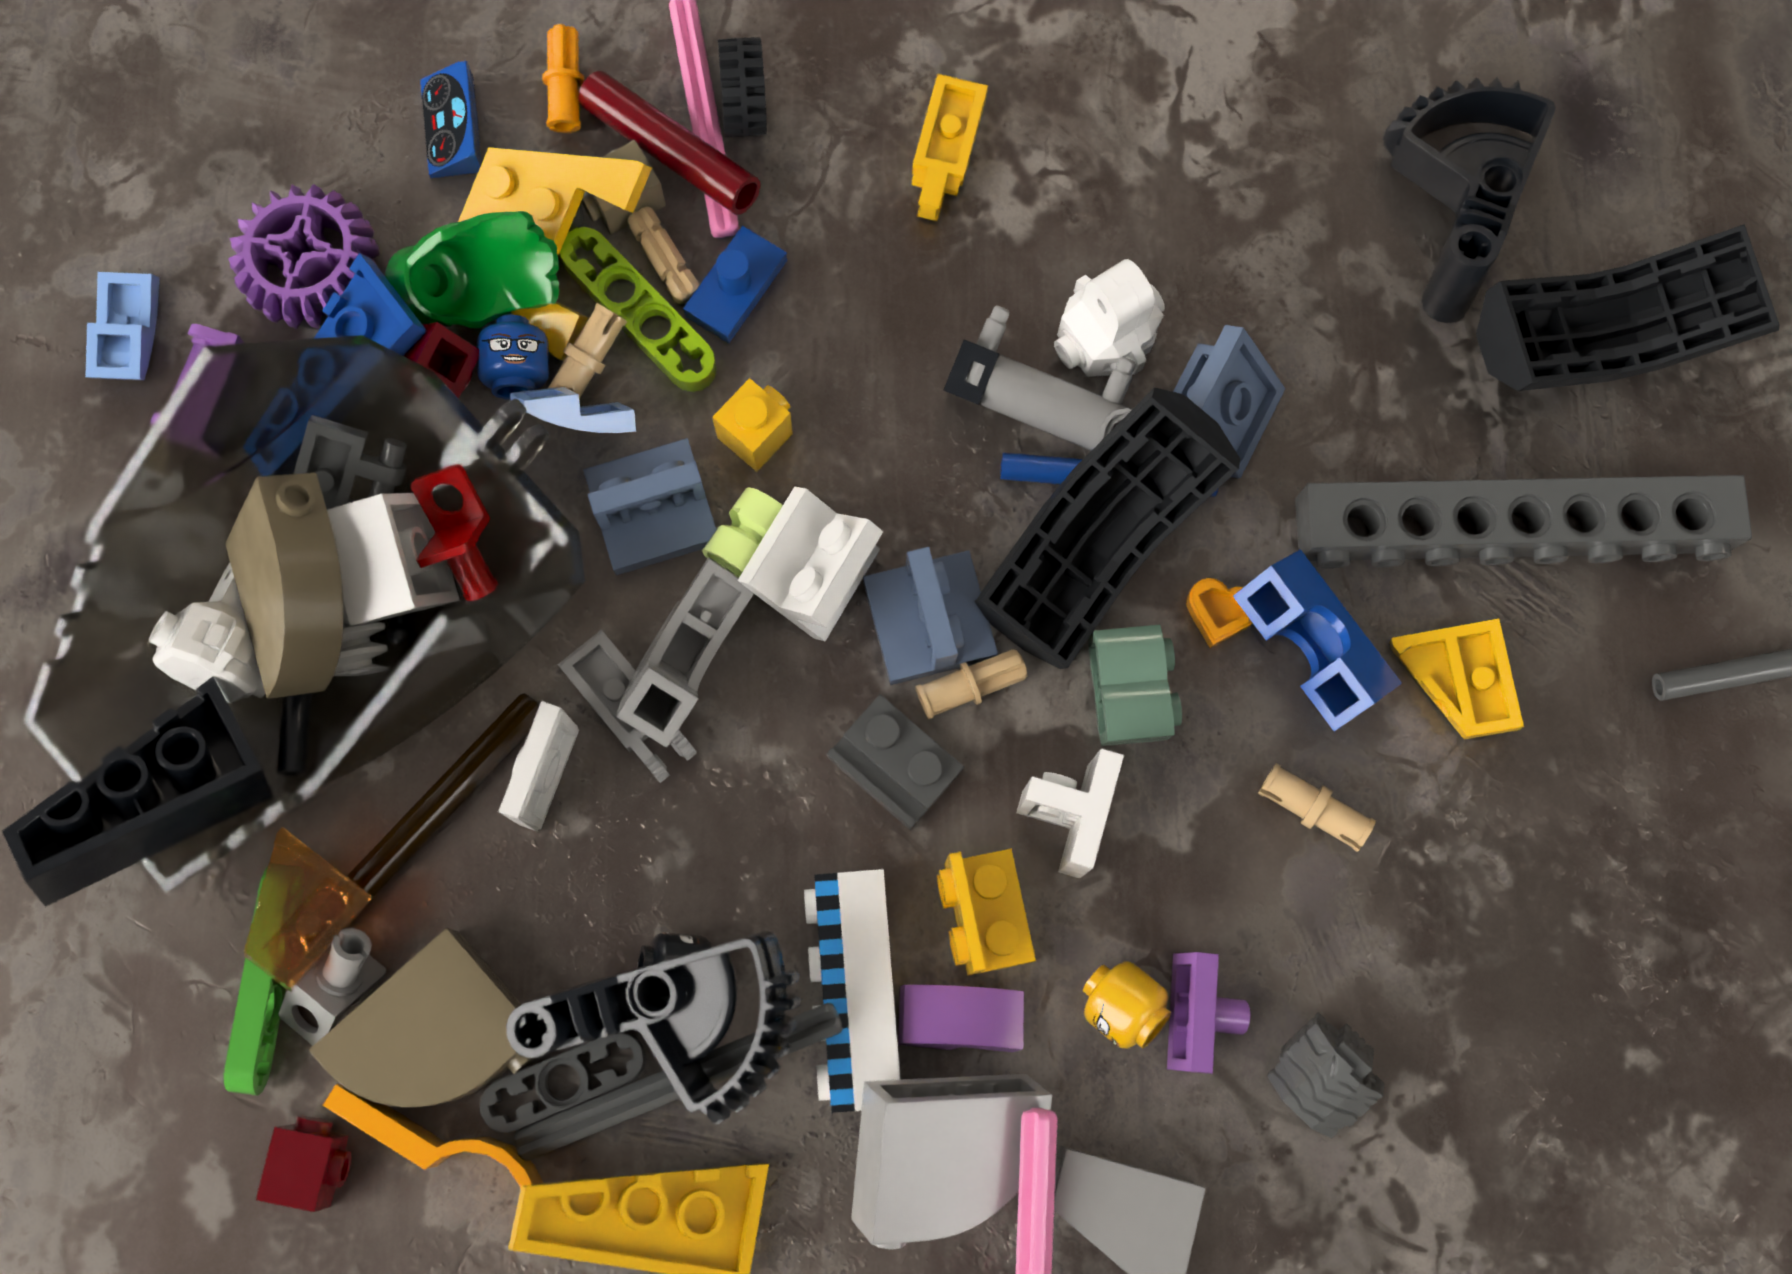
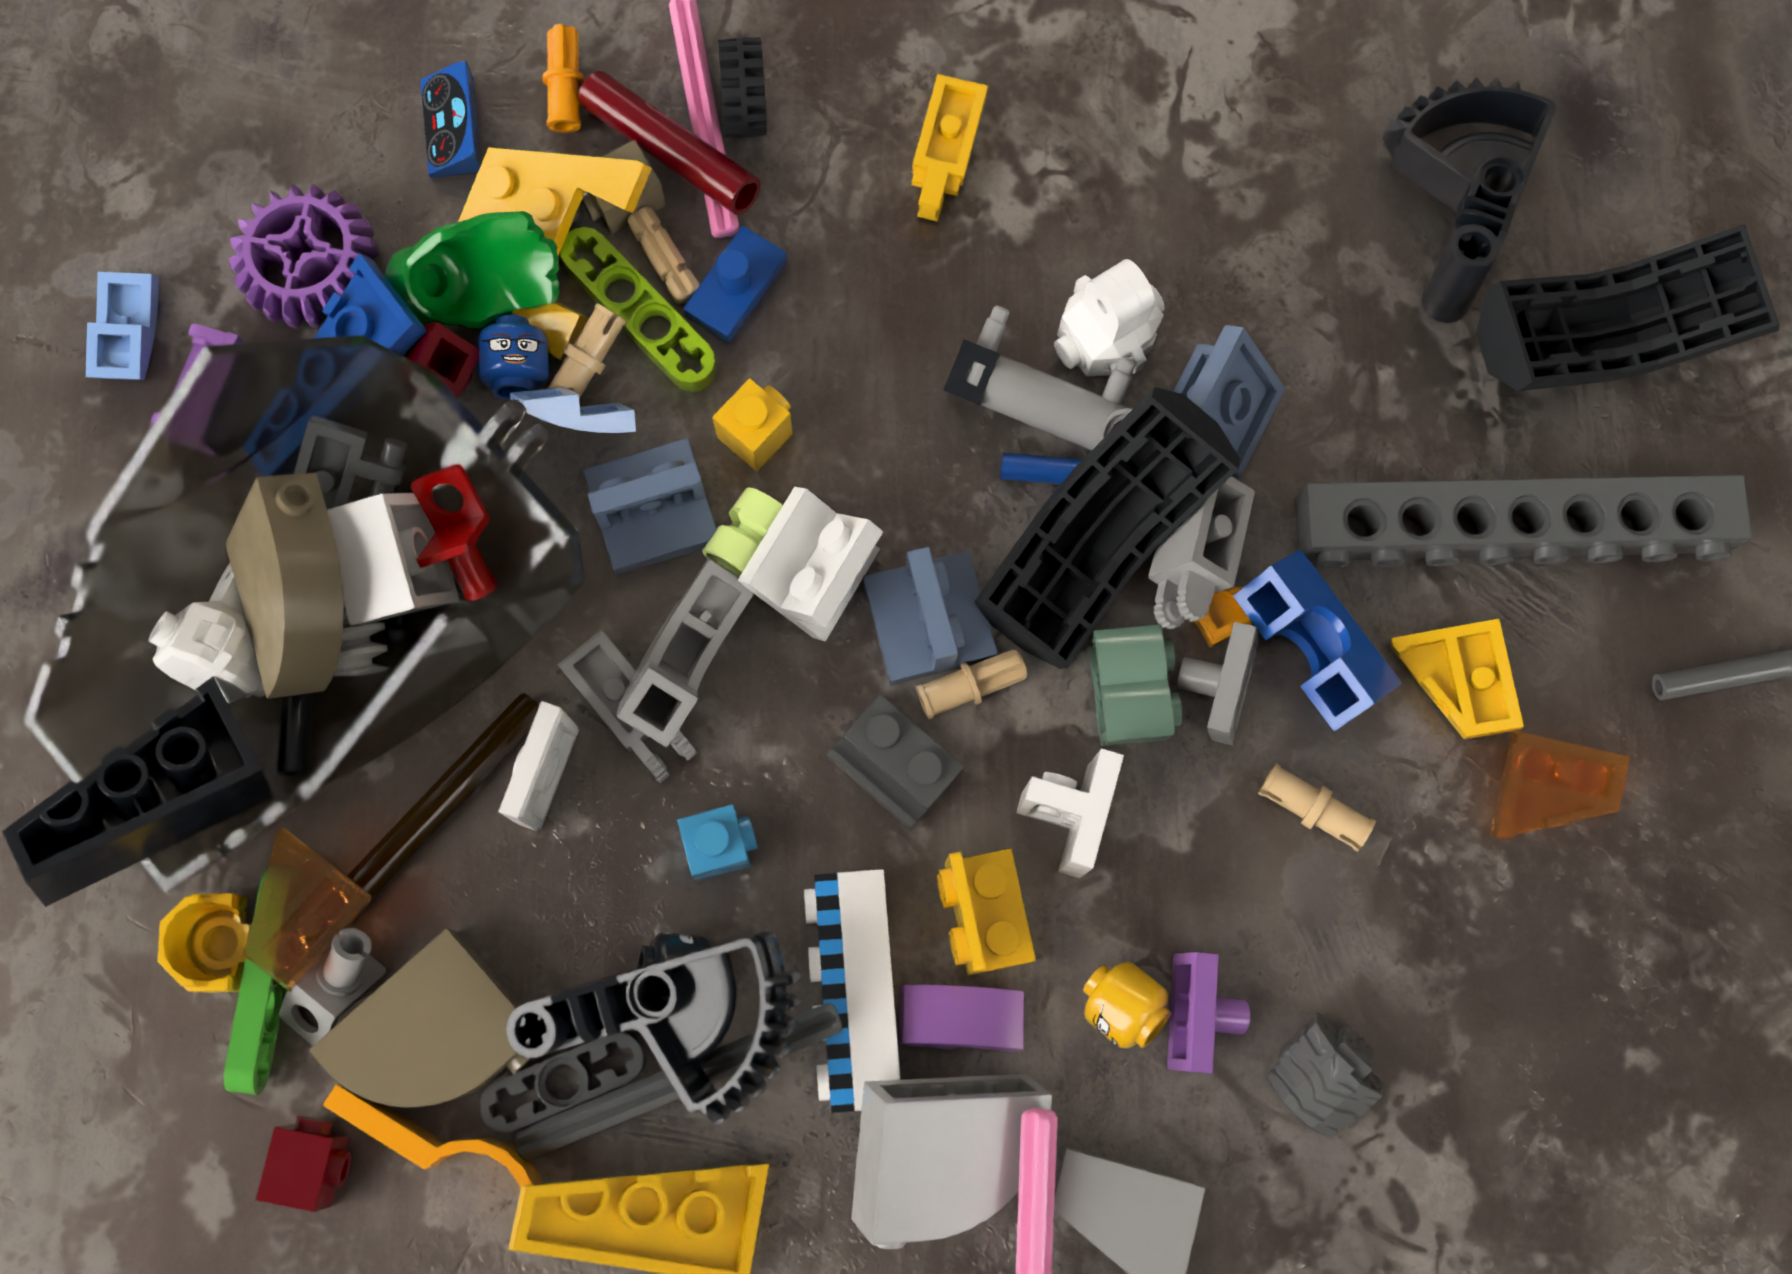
(205, 942): none -> yellow hair
(717, 842): none -> dark azure brick
(1201, 555): none -> light grey hinge
(1224, 682): none -> light grey tile
(1554, 784): none -> clear orange wing

